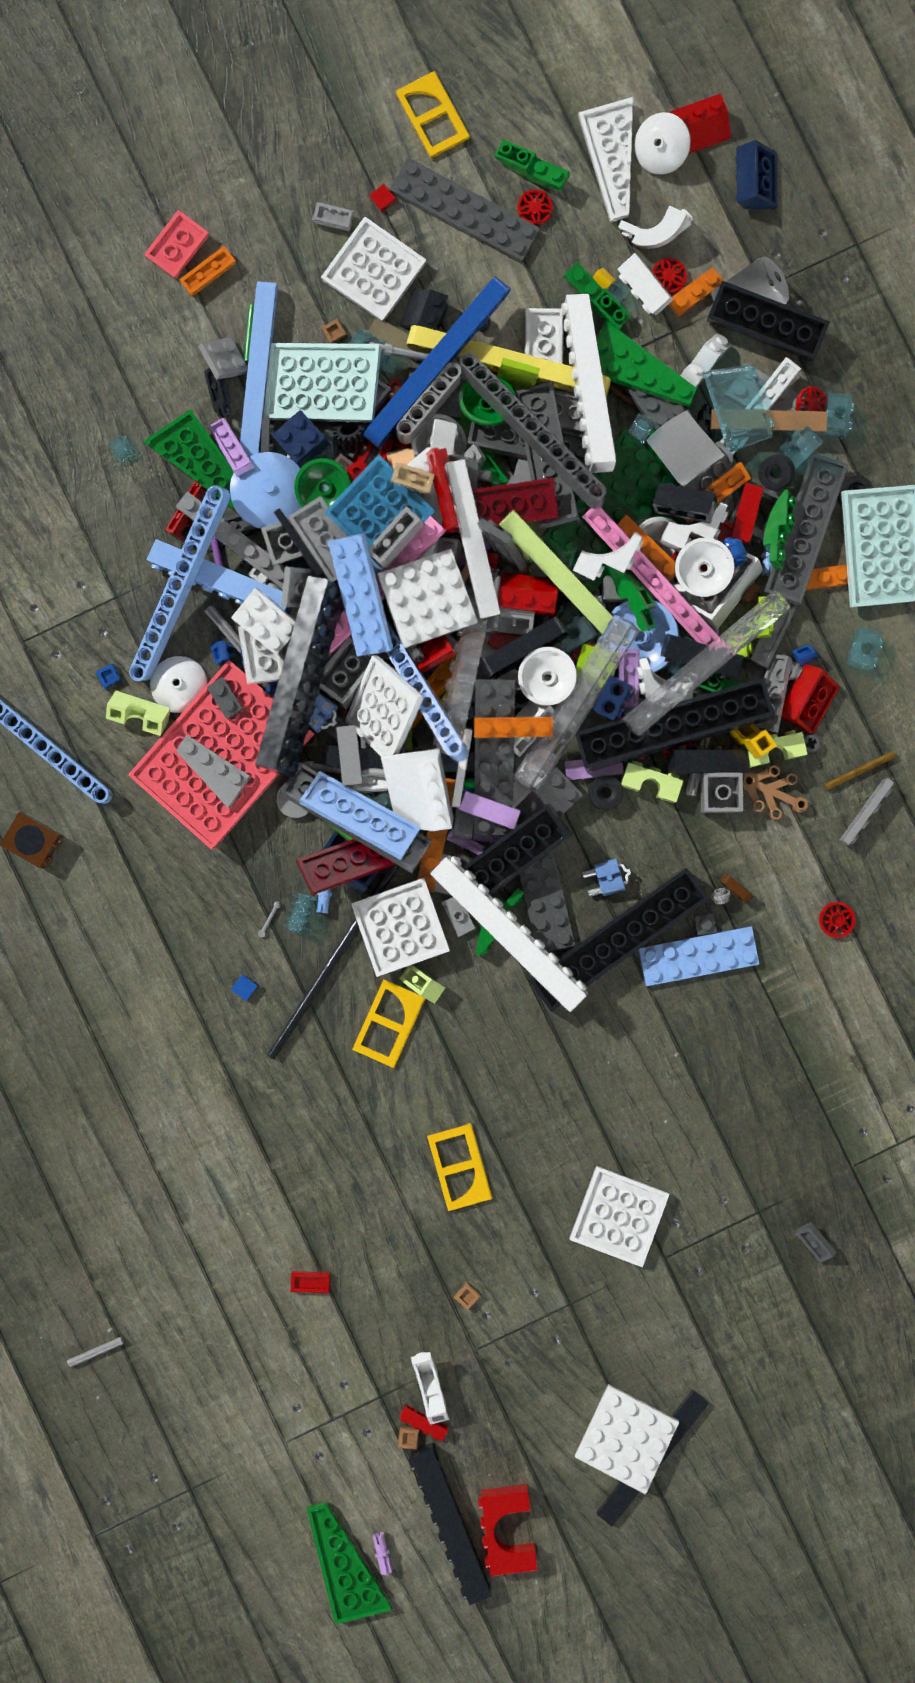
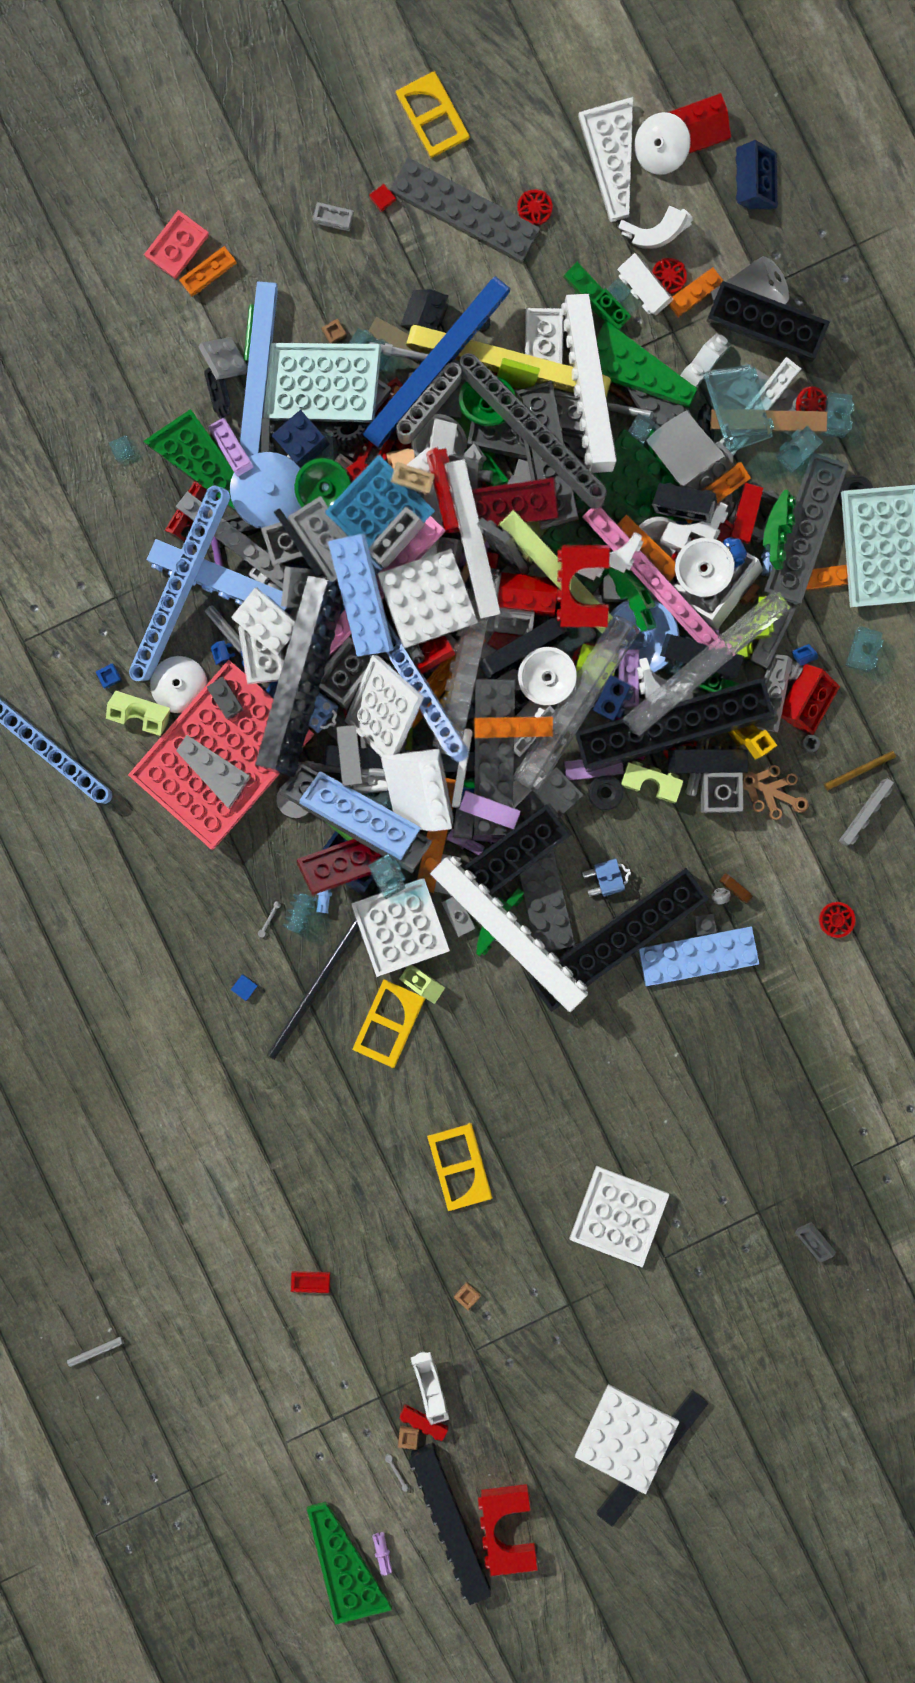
(32, 840): reddish brown brick -> none
(373, 269): white plate -> none
(387, 876): none -> clear light blue brick
(388, 1458): none -> light grey hinge
(530, 167): green slope -> none
(572, 560): none -> red arch
(603, 278): yellow slope -> none
(628, 410): none -> light grey bar
(787, 472): black tyre -> none
(791, 745): yellowish green arch -> none

